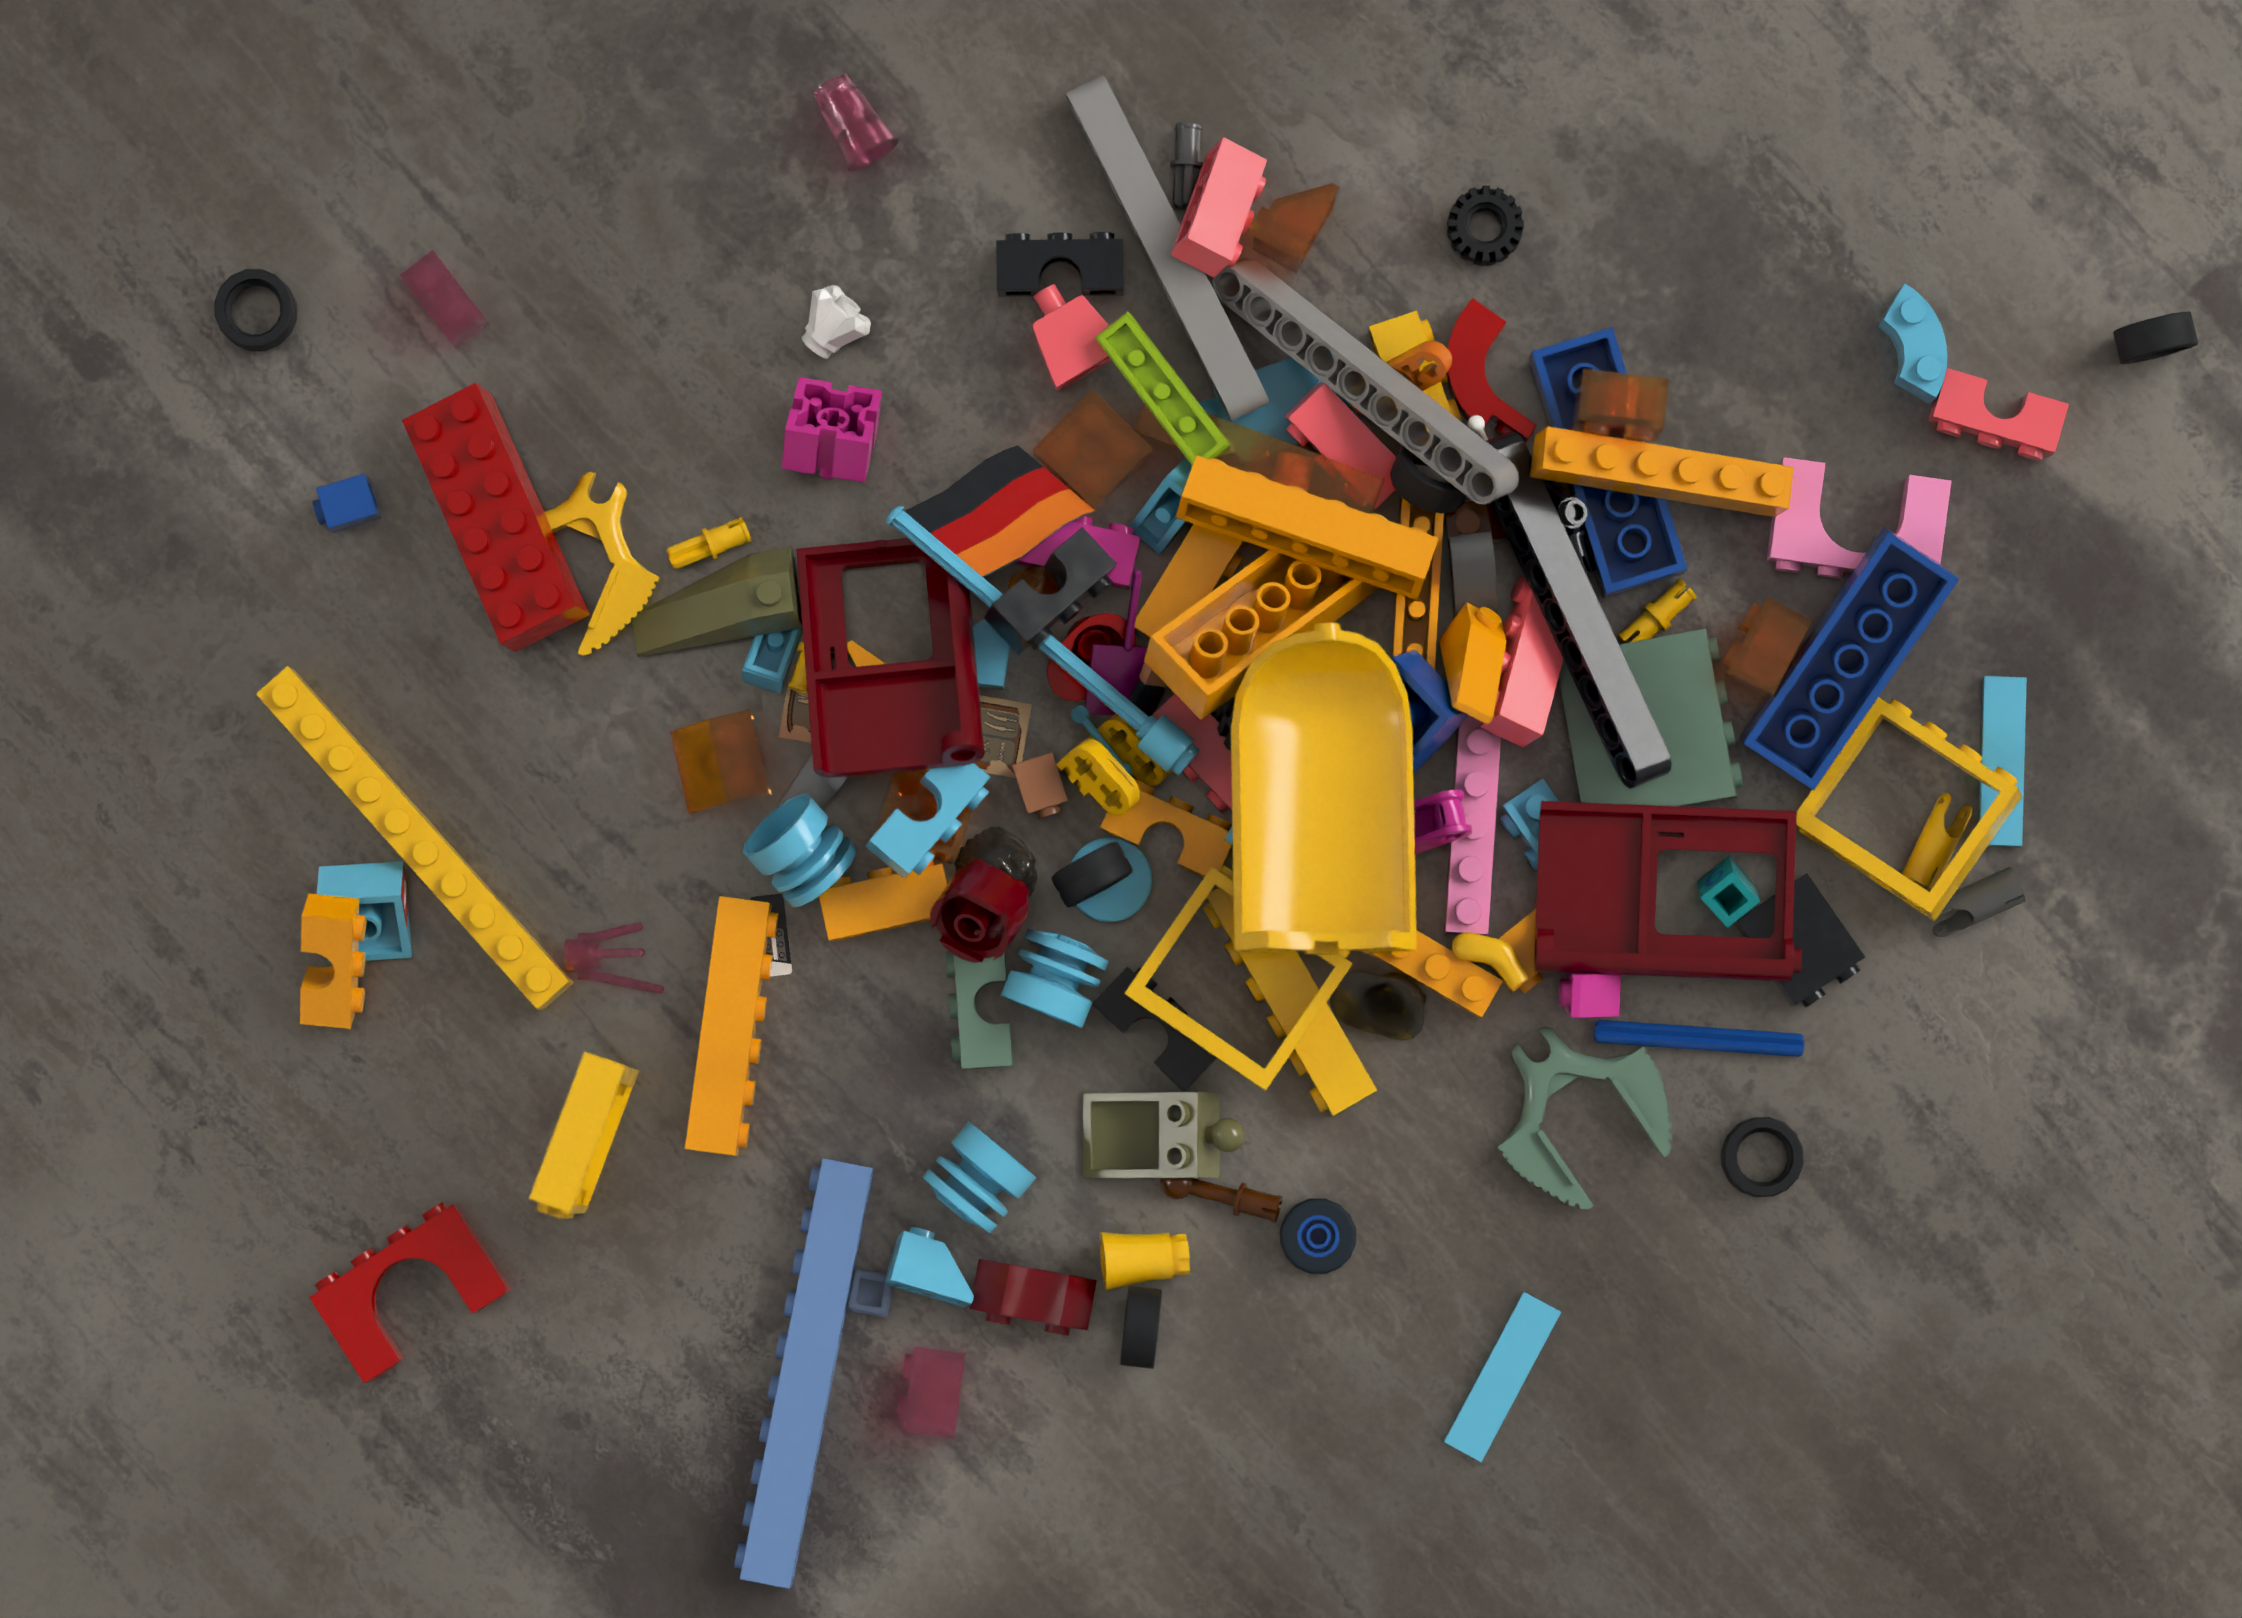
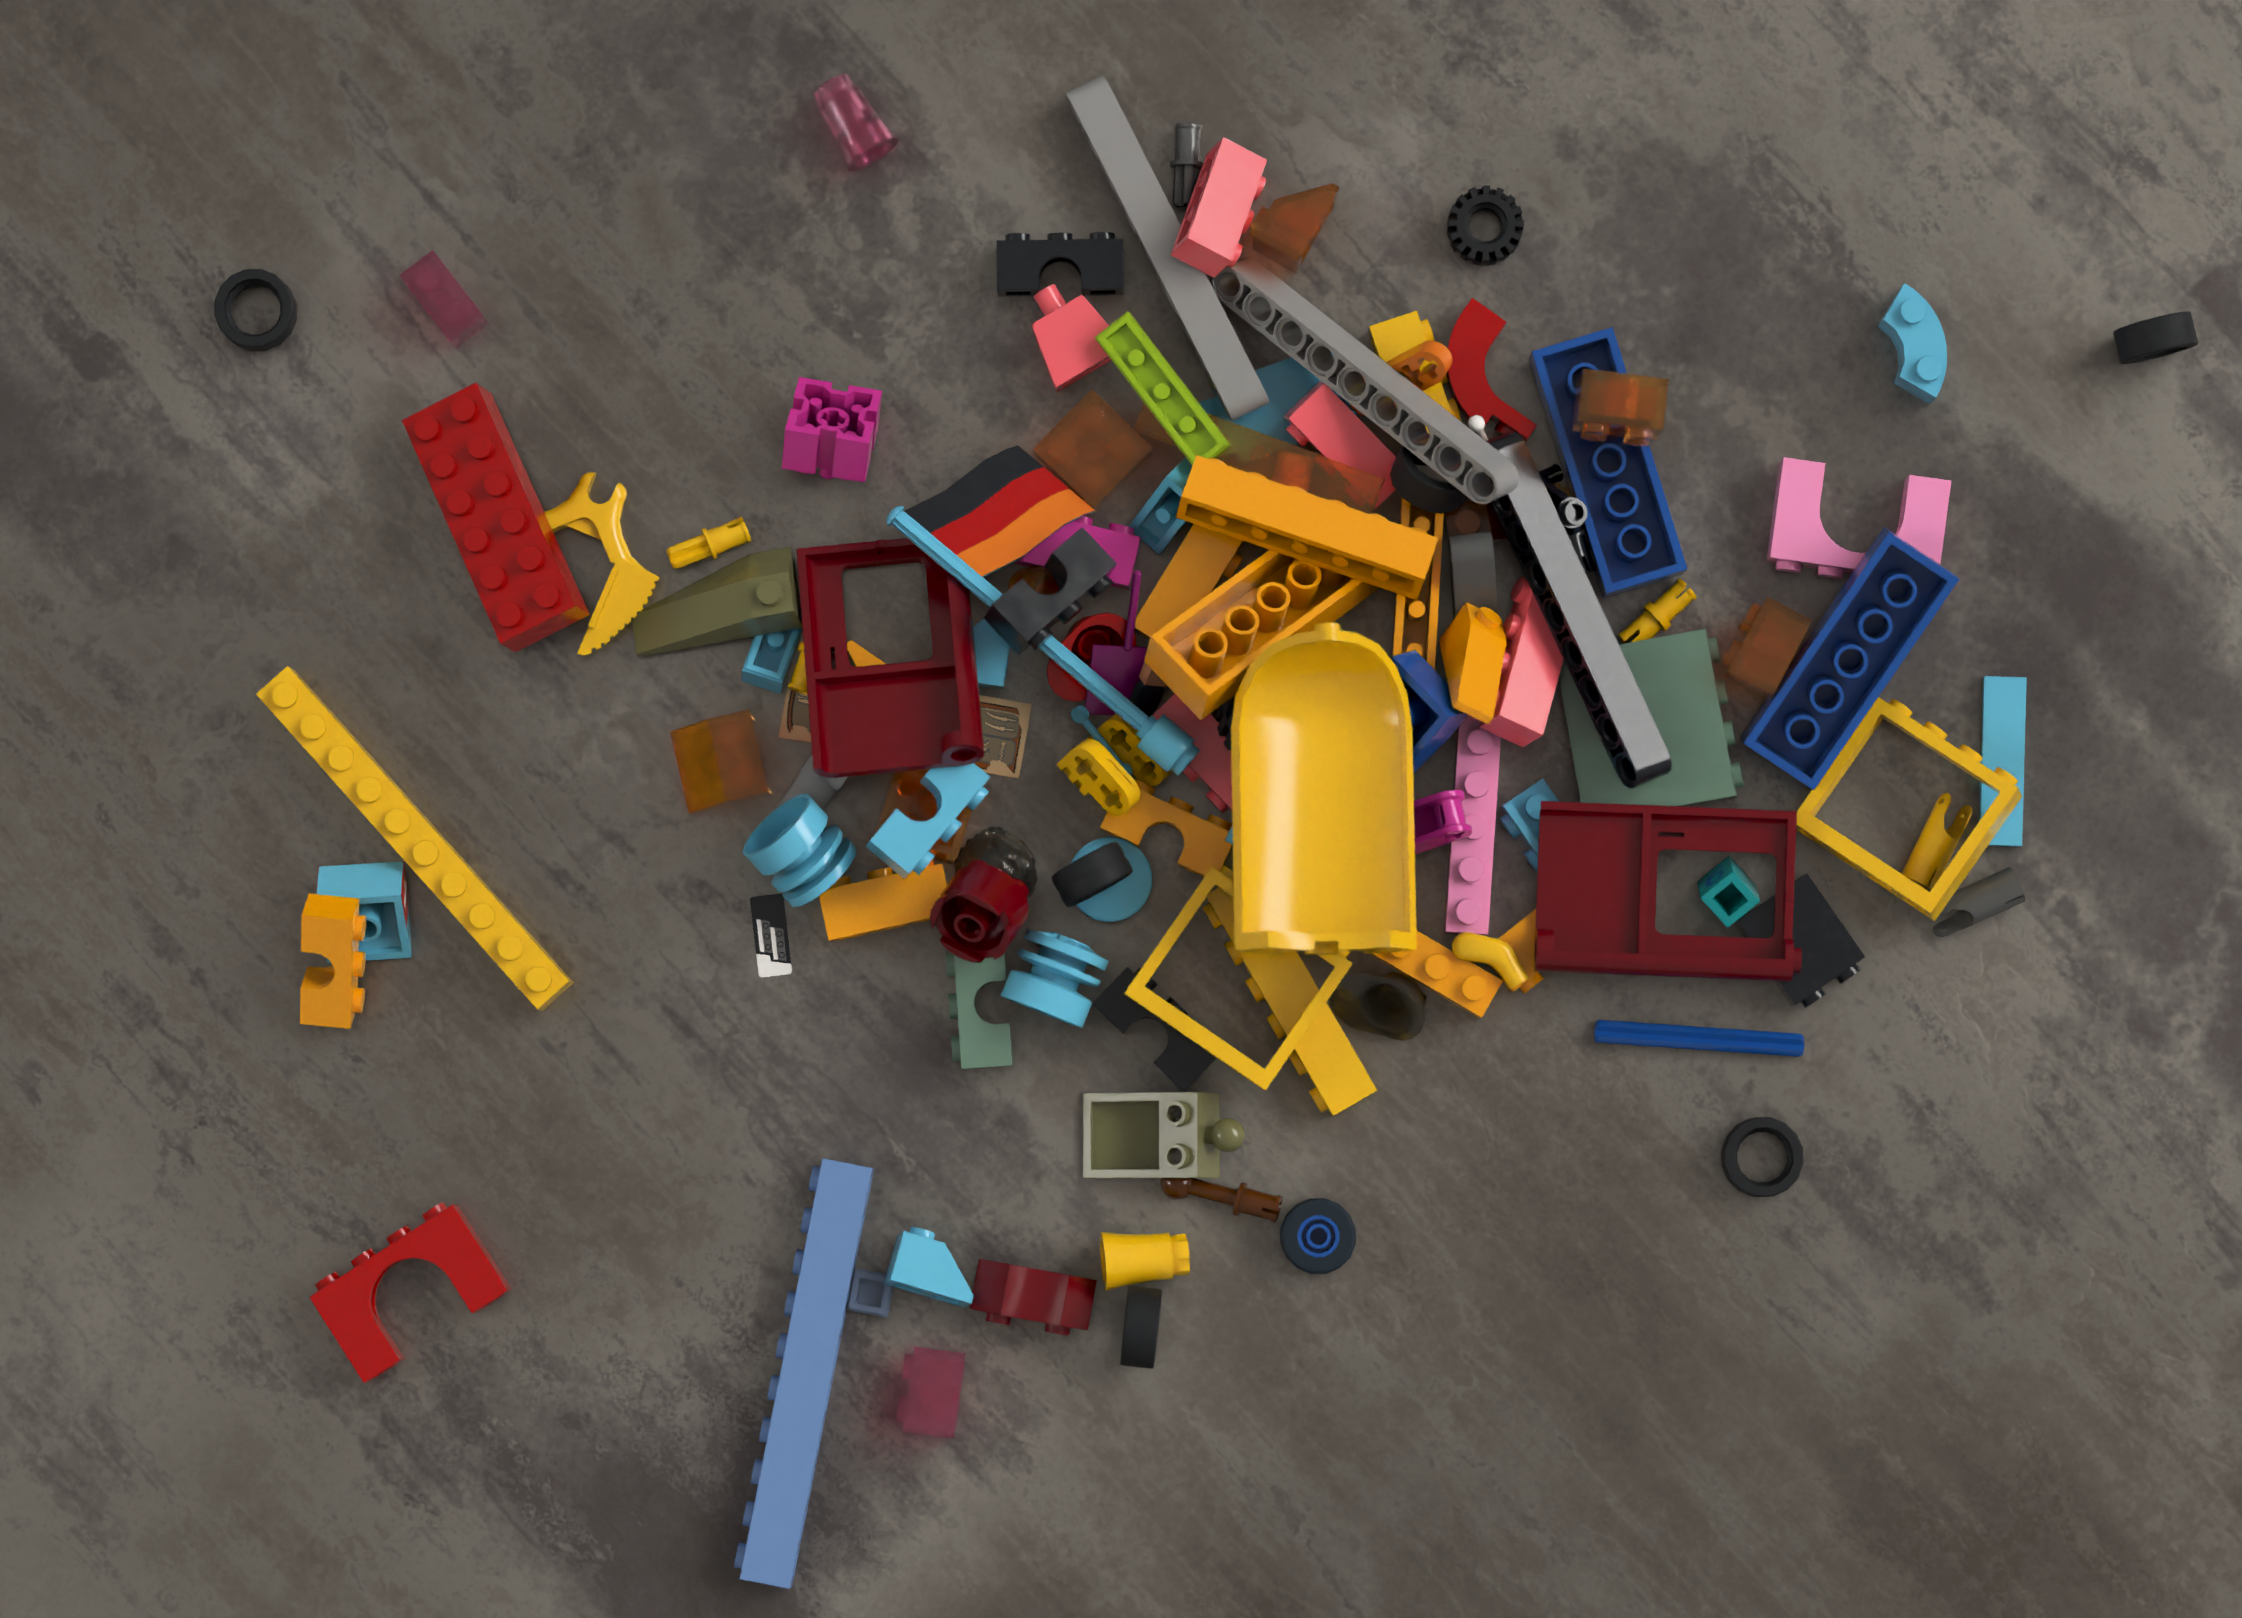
(346, 503): blue brick -> none
(583, 1136): yellow window -> none
(584, 955): clear pink plant -> none
(729, 1026): light orange brick -> none
(833, 321): white rock -> none
(979, 1178): medium azure wheel -> none
(1040, 785): nougat brick -> none
(1502, 1376): medium azure tile -> none
(1590, 995): dark pink slope -> none
(1631, 1077): sand green piece -> none
(1661, 471): light orange brick -> none
(1962, 409): coral arch -> none

